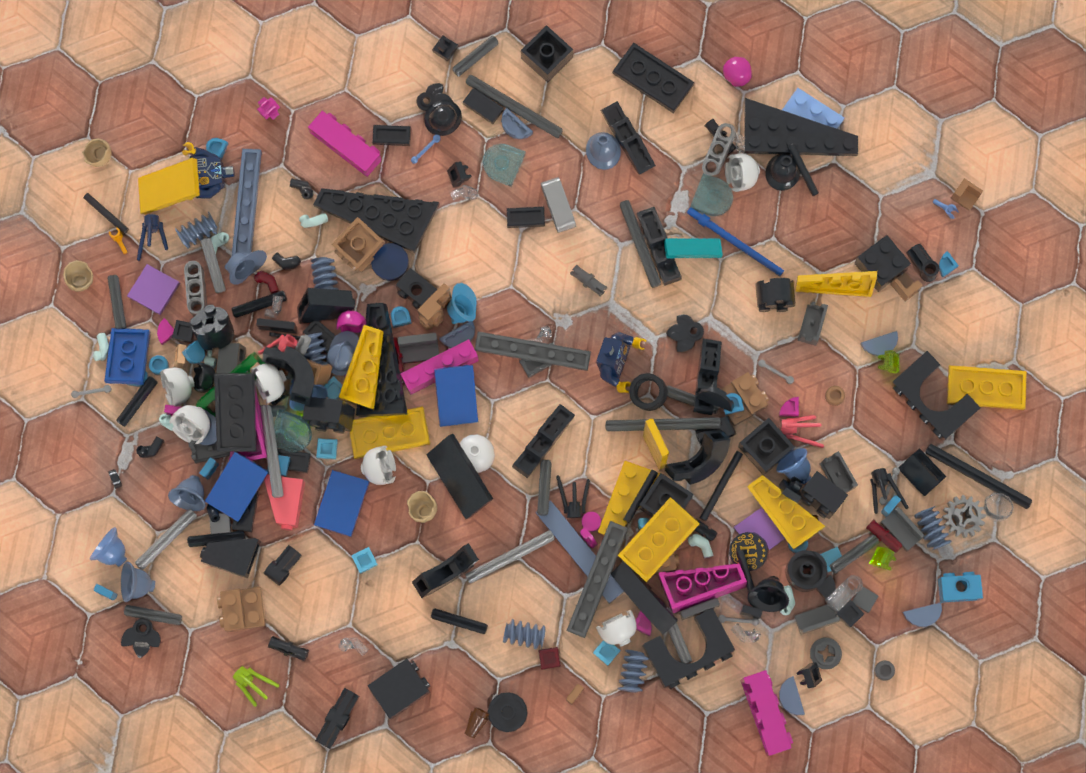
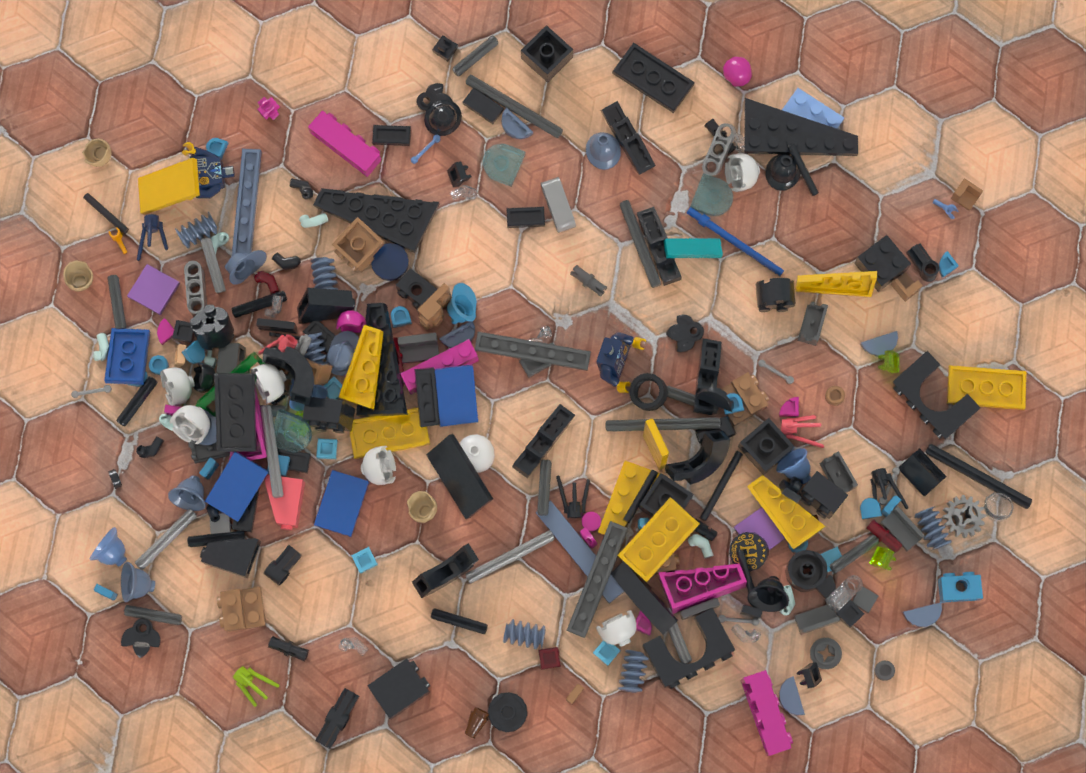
(427, 396): none -> black tile
(870, 508): none -> dark azure tile

